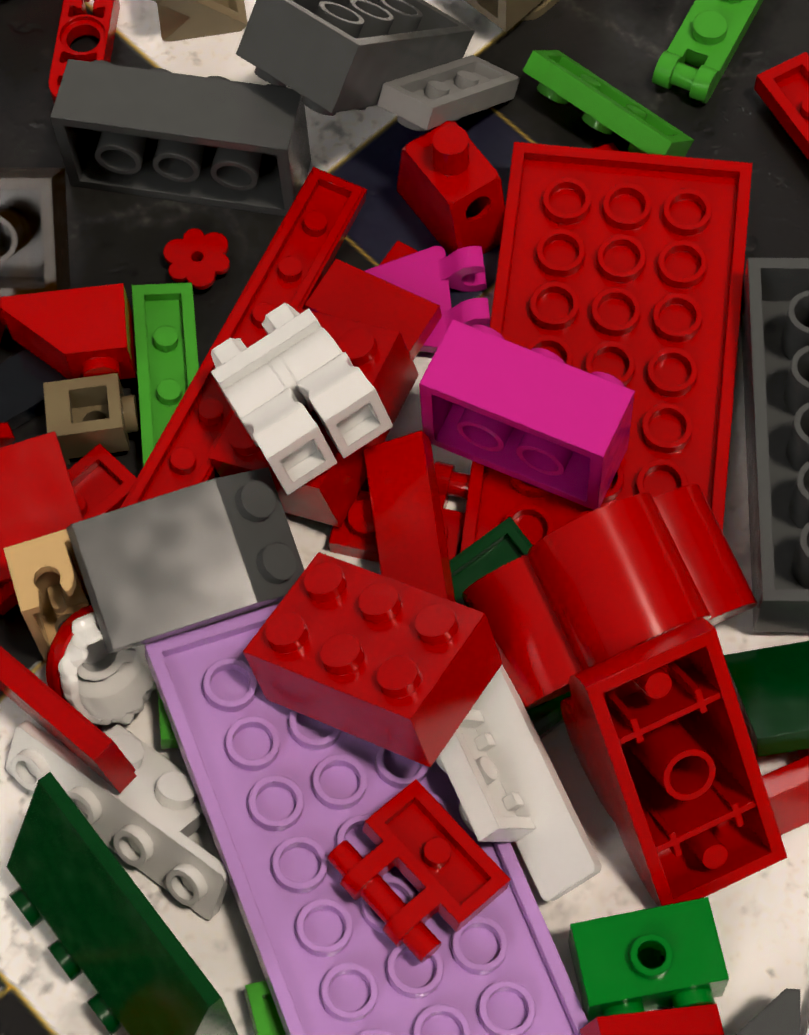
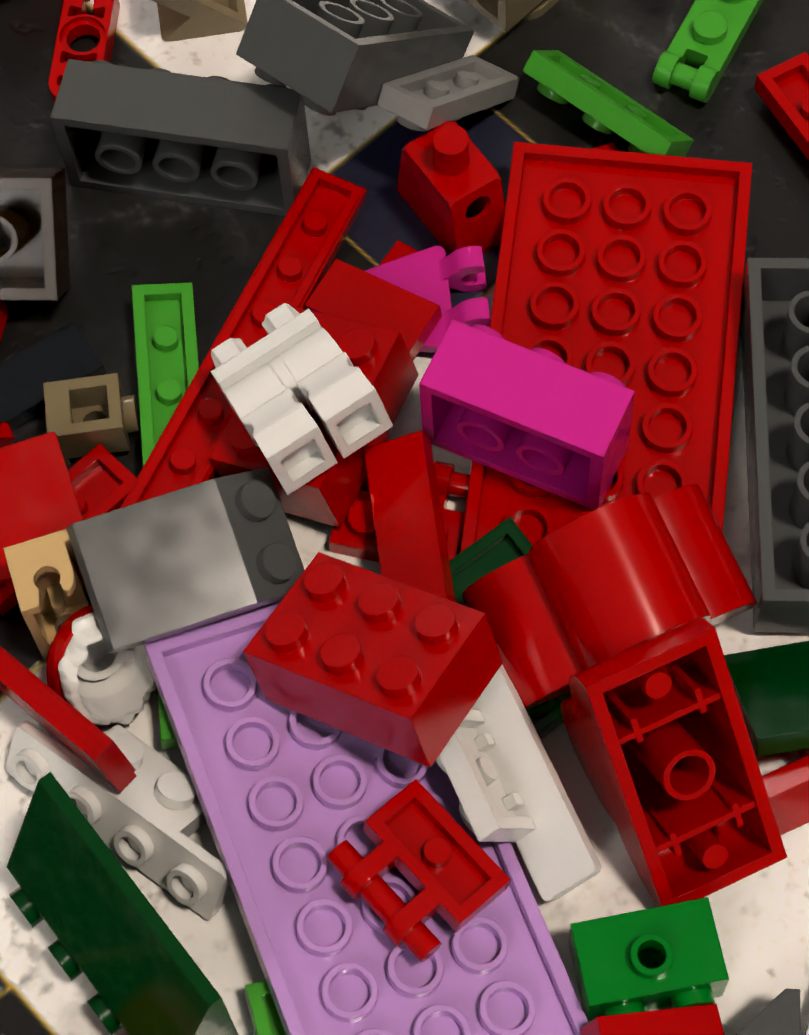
(76, 329): red slope -> none
(197, 258): red plant -> none

